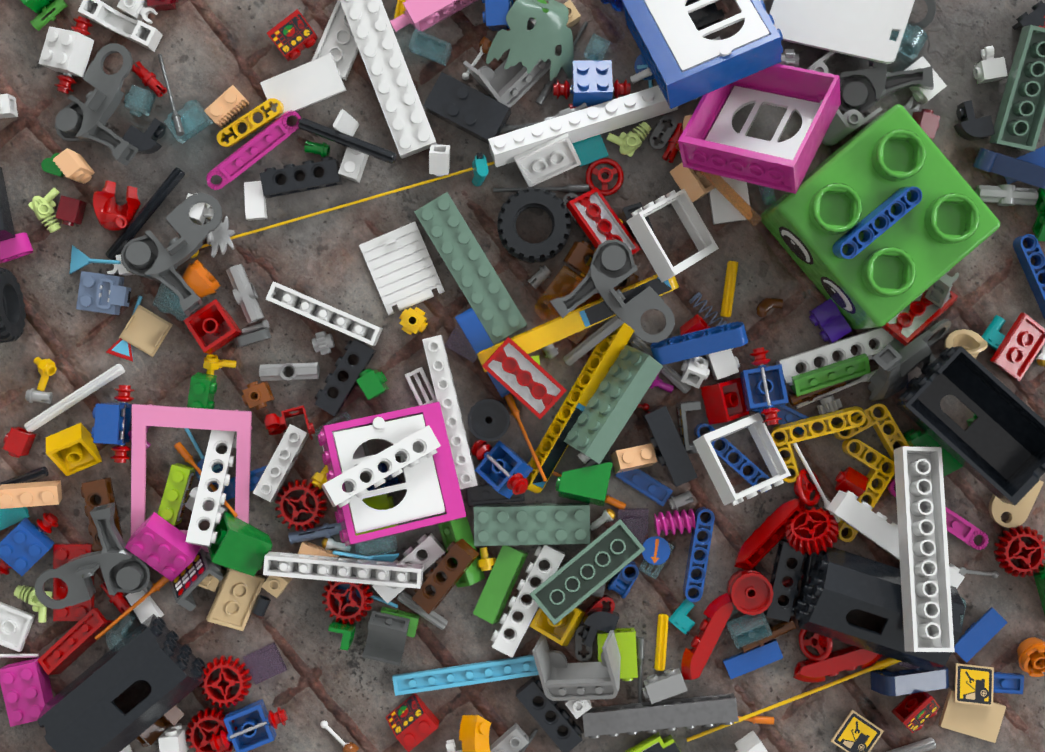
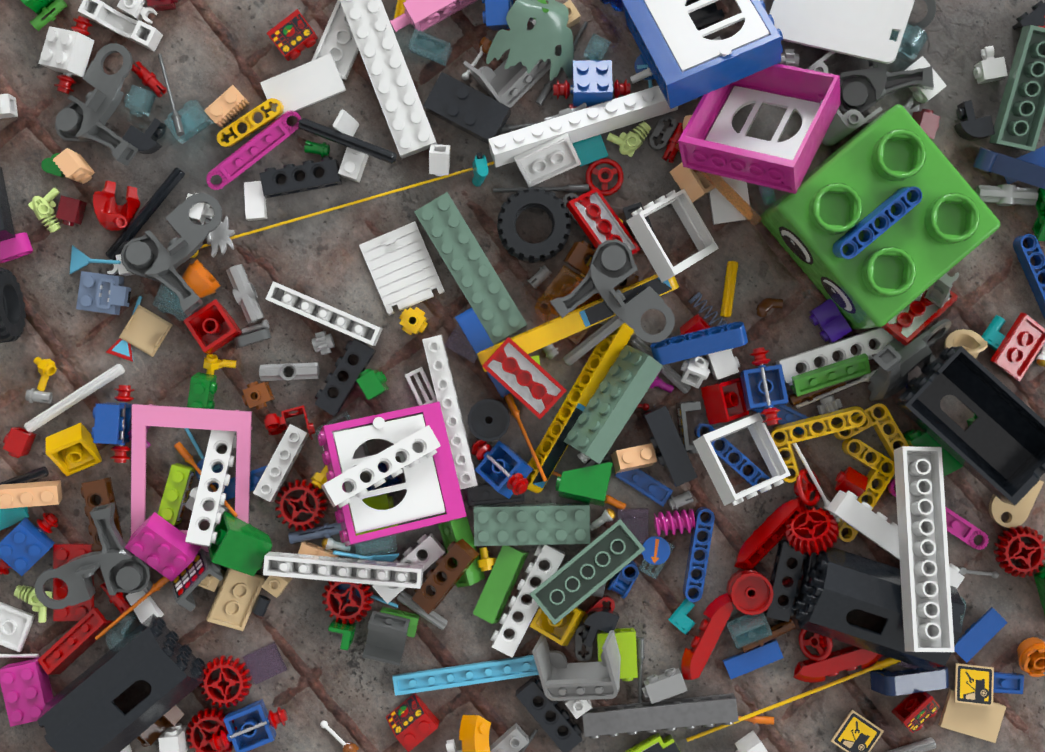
(661, 642): yellow axle -> none

